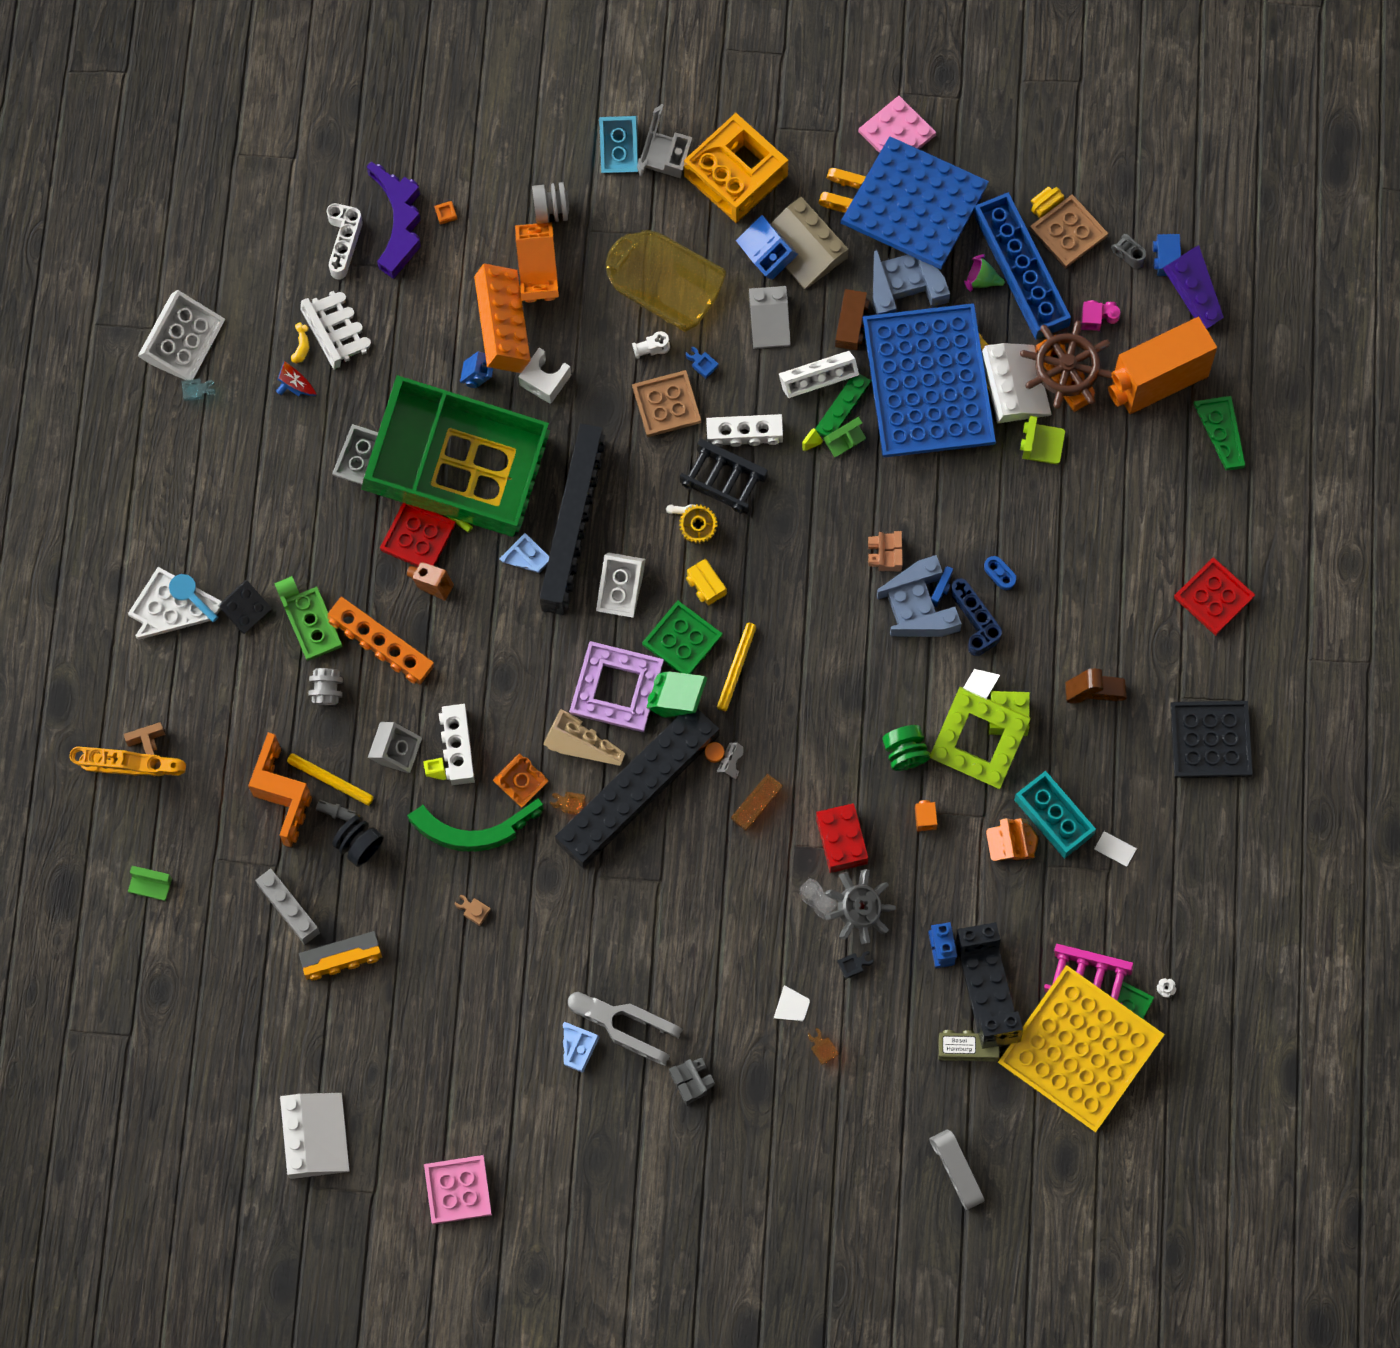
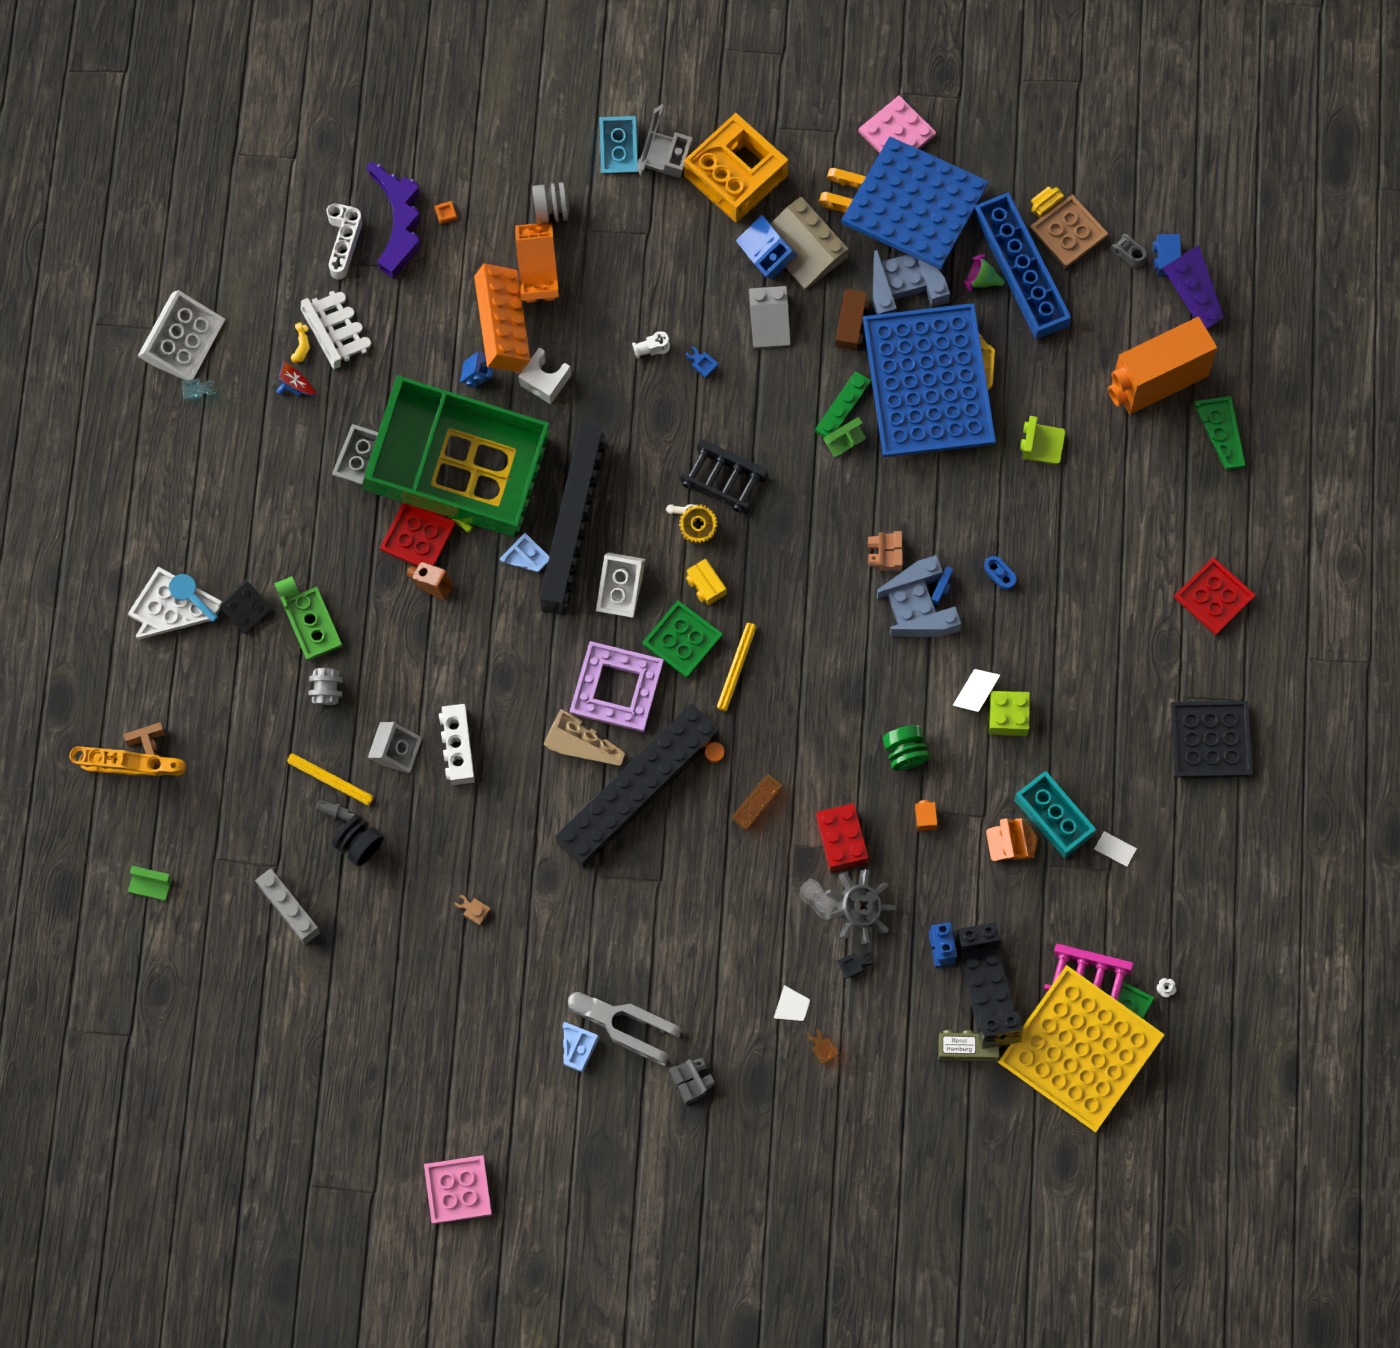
(280, 790): orange bracket -> none
(314, 1134): white slope -> none
(340, 955): piece -> none
(376, 631): orange brick -> none
(435, 769): neon yellow slope -> none
(472, 840): green arch -> none
(520, 780): orange slope -> none
(571, 803): clear orange plate -> none
(664, 277): clear yellow windscreen -> none
(666, 403): medium nougat plate -> none
(676, 694): slope -> none
(731, 768): light grey piece -> none
(753, 424): white brick -> none
(812, 440): neon yellow slope -> none
(819, 374): white brick -> none
(945, 746): lime plate -> none
(957, 1168): light grey beam -> none
(972, 615): dark blue beam -> none
(1006, 380): white slope -> none
(1065, 371): reddish brown brick -> none
(1093, 685): reddish brown beam -> none
(1094, 312): dark pink brick -> none

